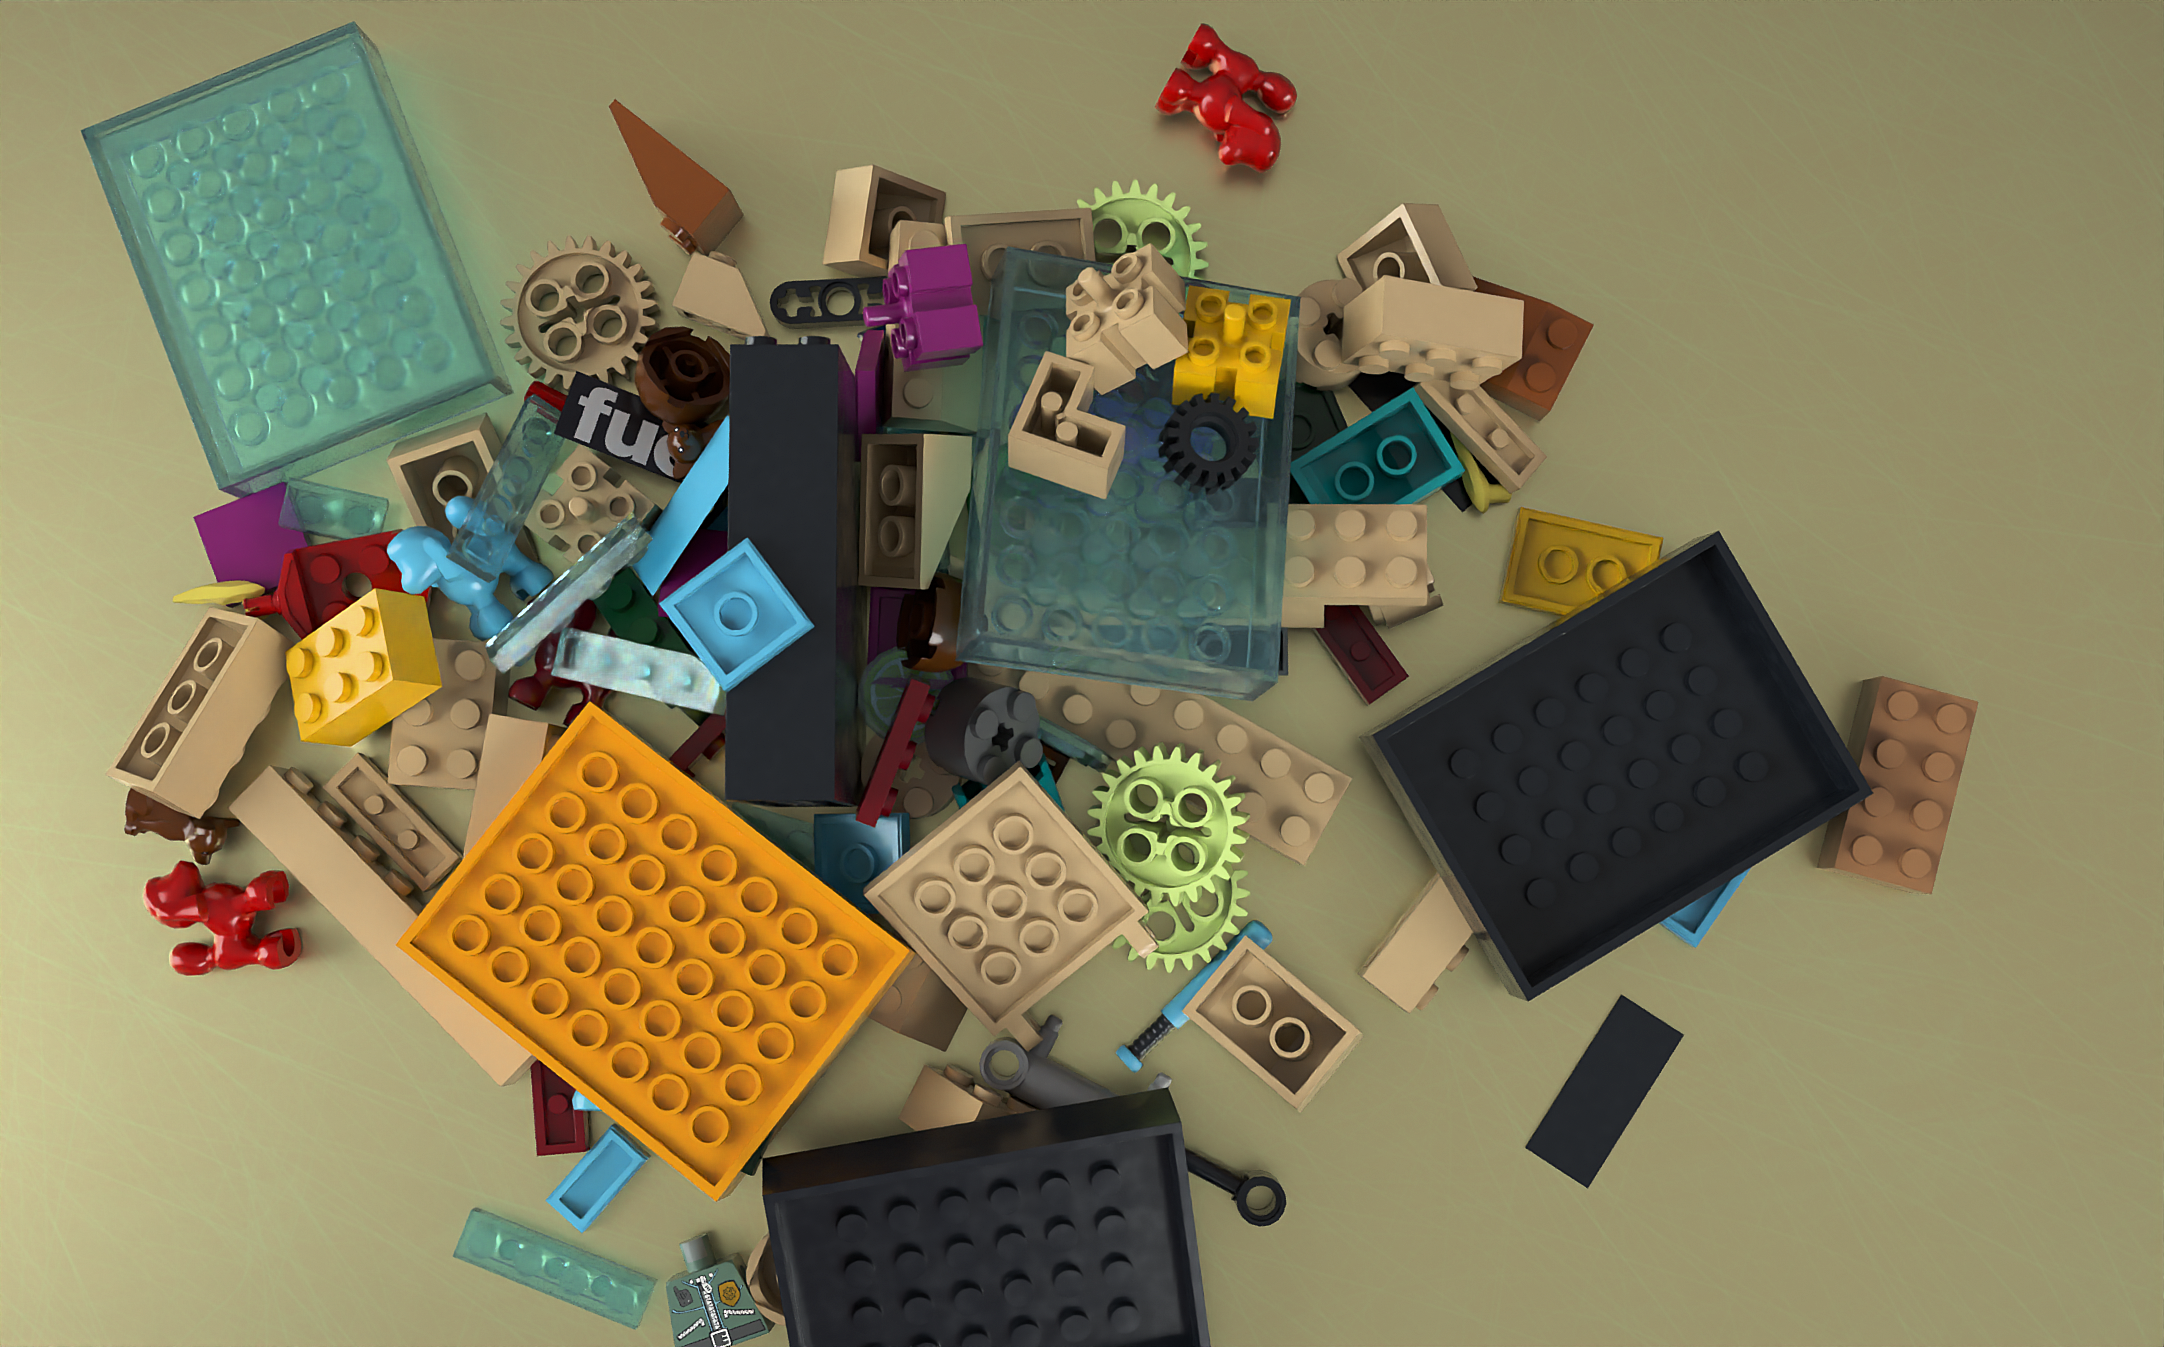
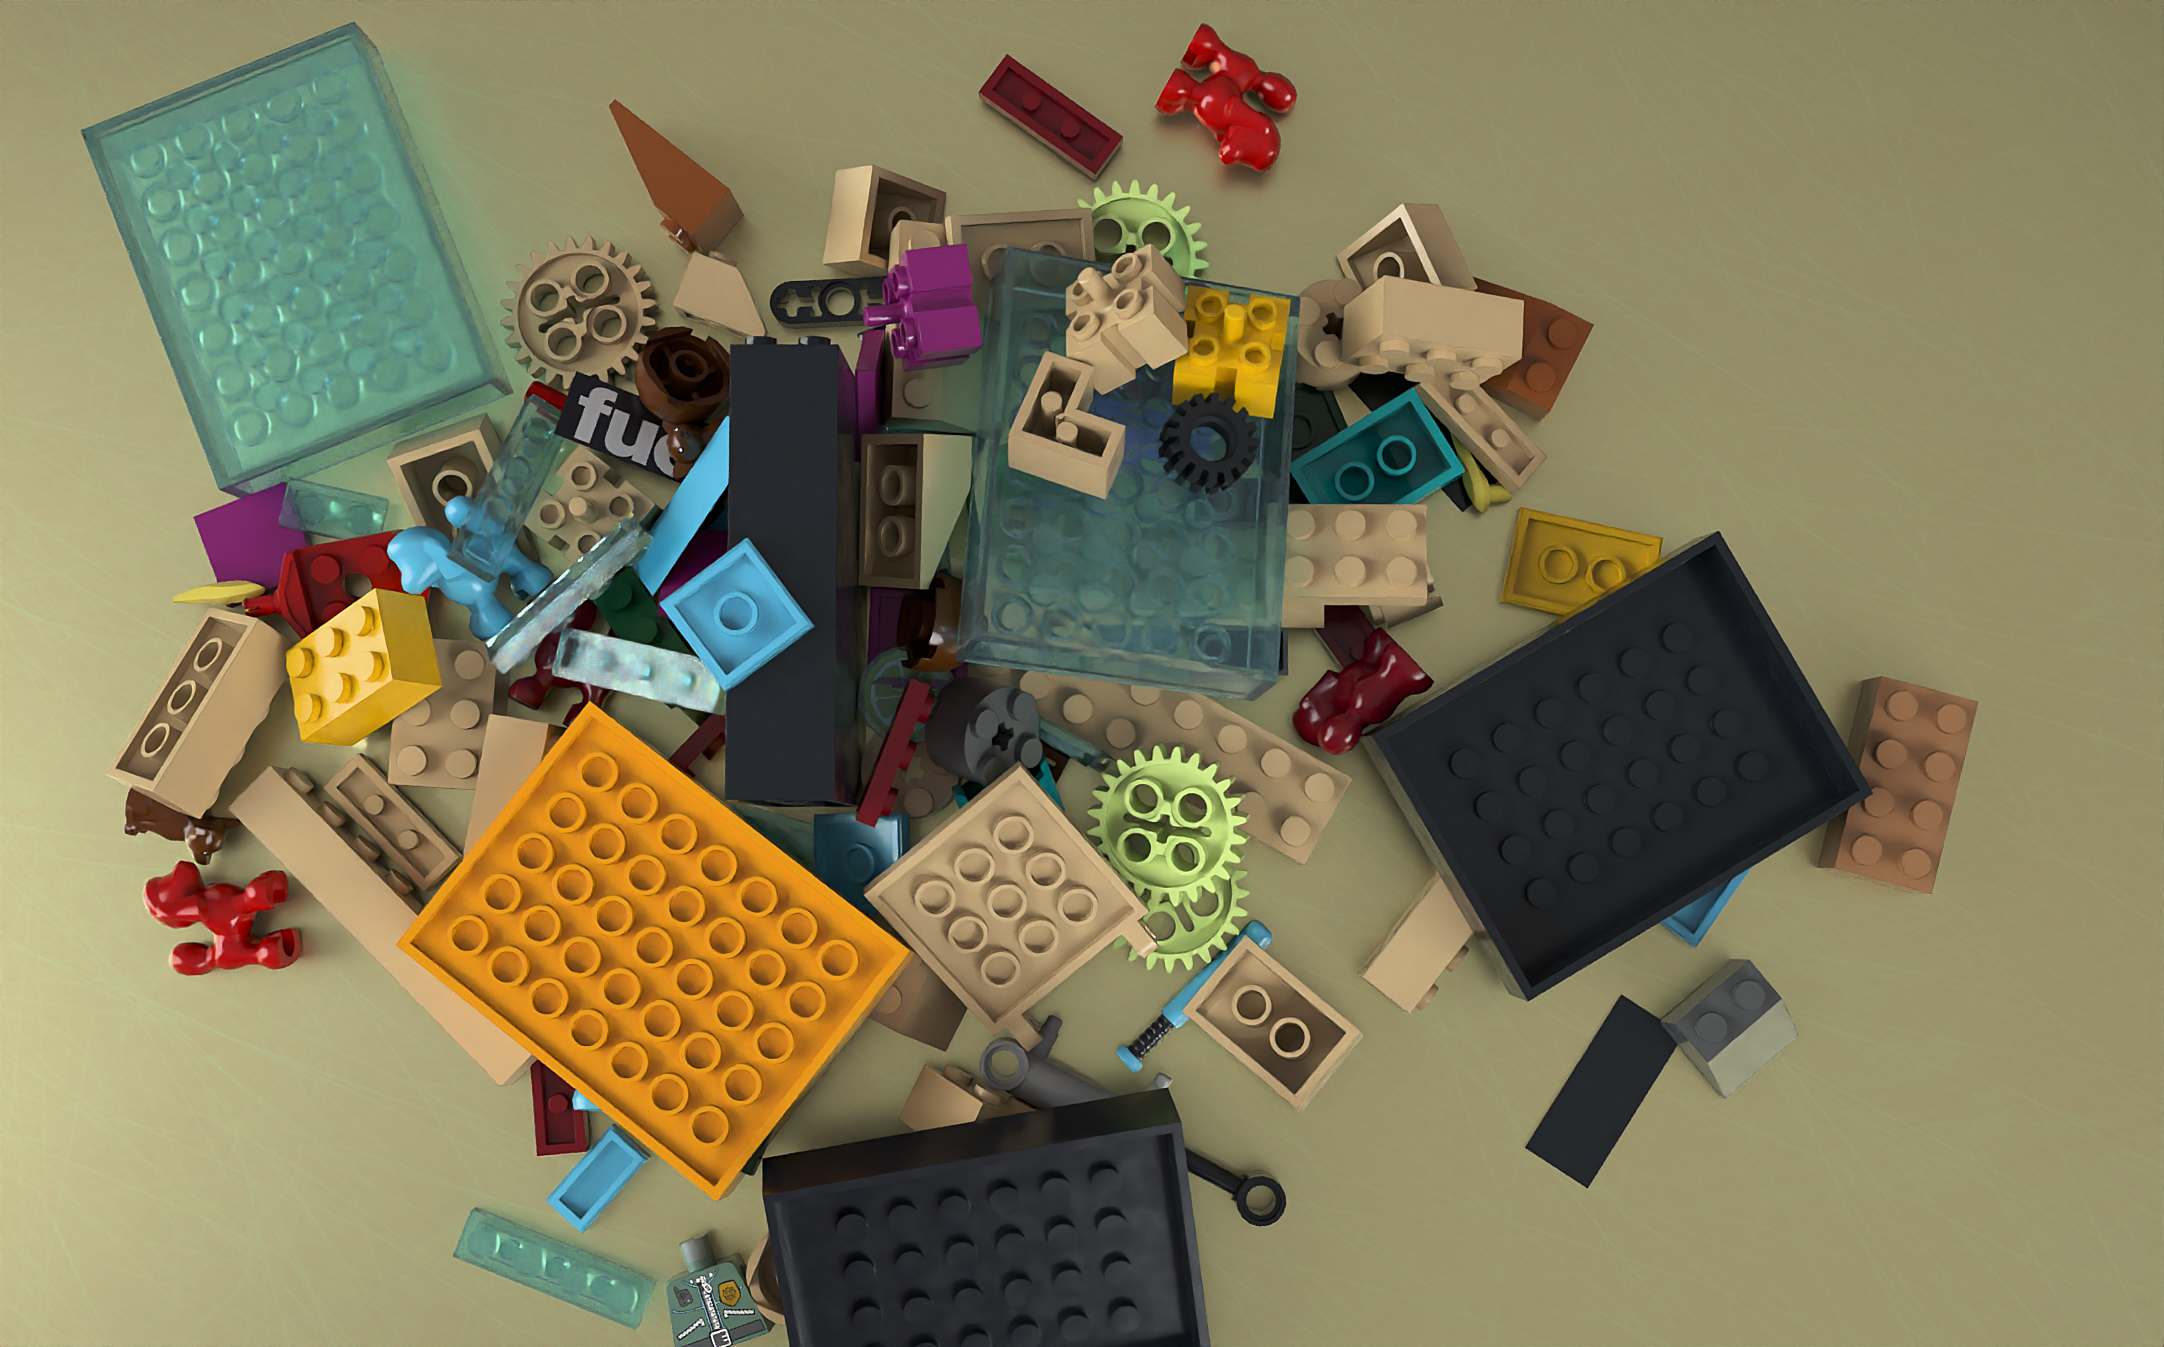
(1050, 116): none -> dark red plate
(1359, 695): none -> dark red animal
(1731, 1025): none -> dark grey slope

